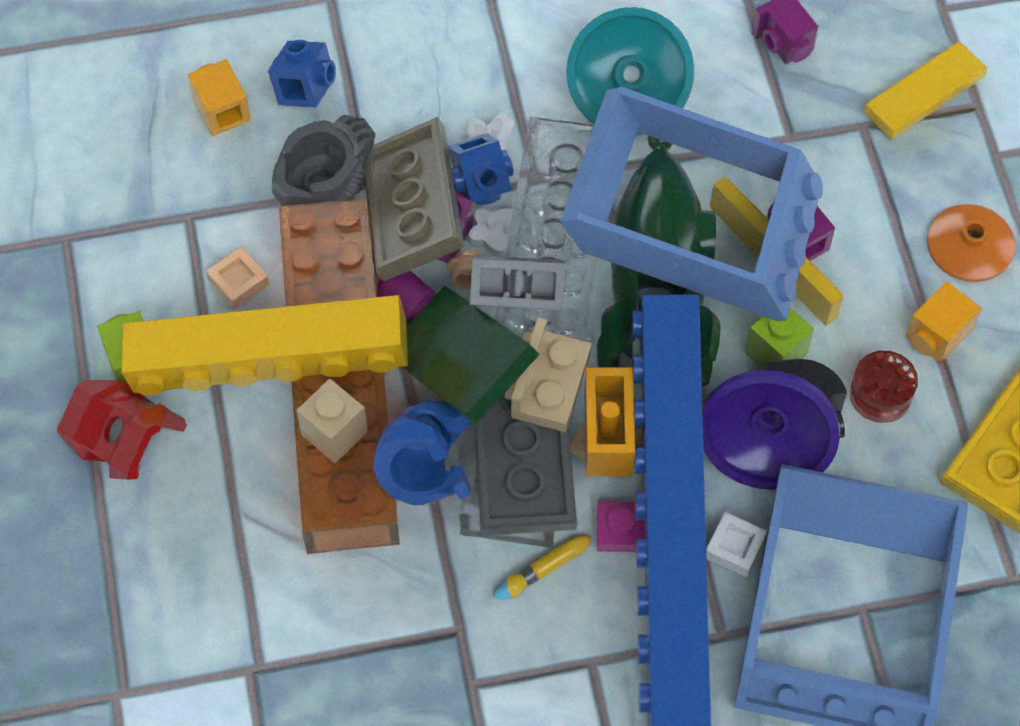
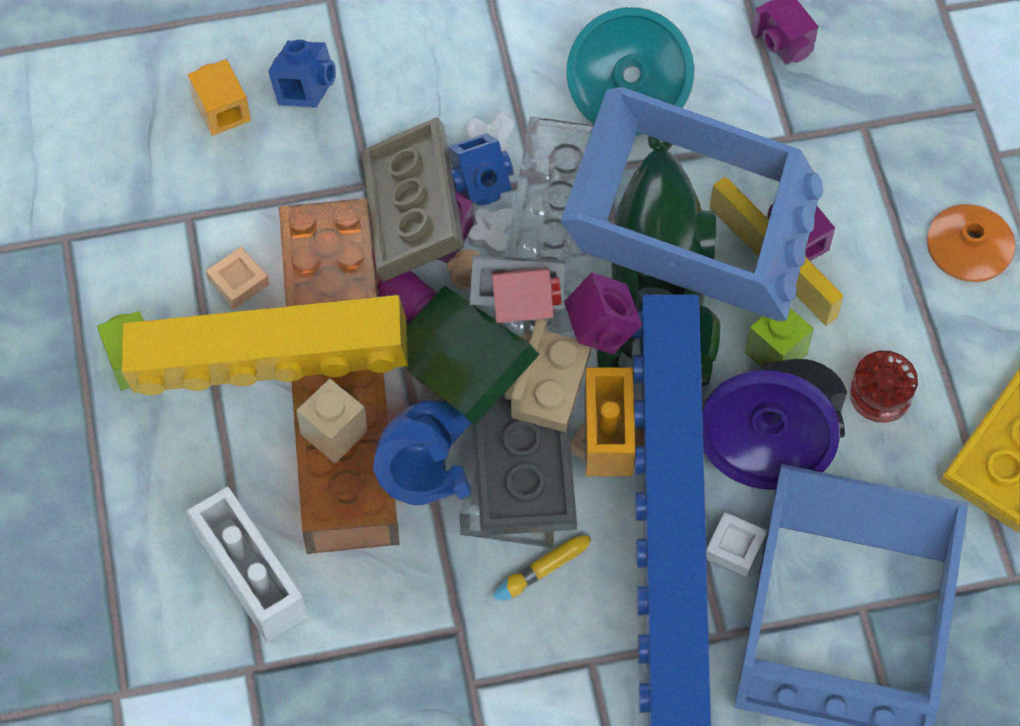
(95, 409): red piece -> none
(247, 564): none -> white brick
(323, 162): dark grey helmet -> none
(525, 294): none -> brick
(602, 313): none -> magenta brick
(617, 526): dark pink plate -> none
(925, 90): yellow tile -> none
(942, 322): light orange brick -> none

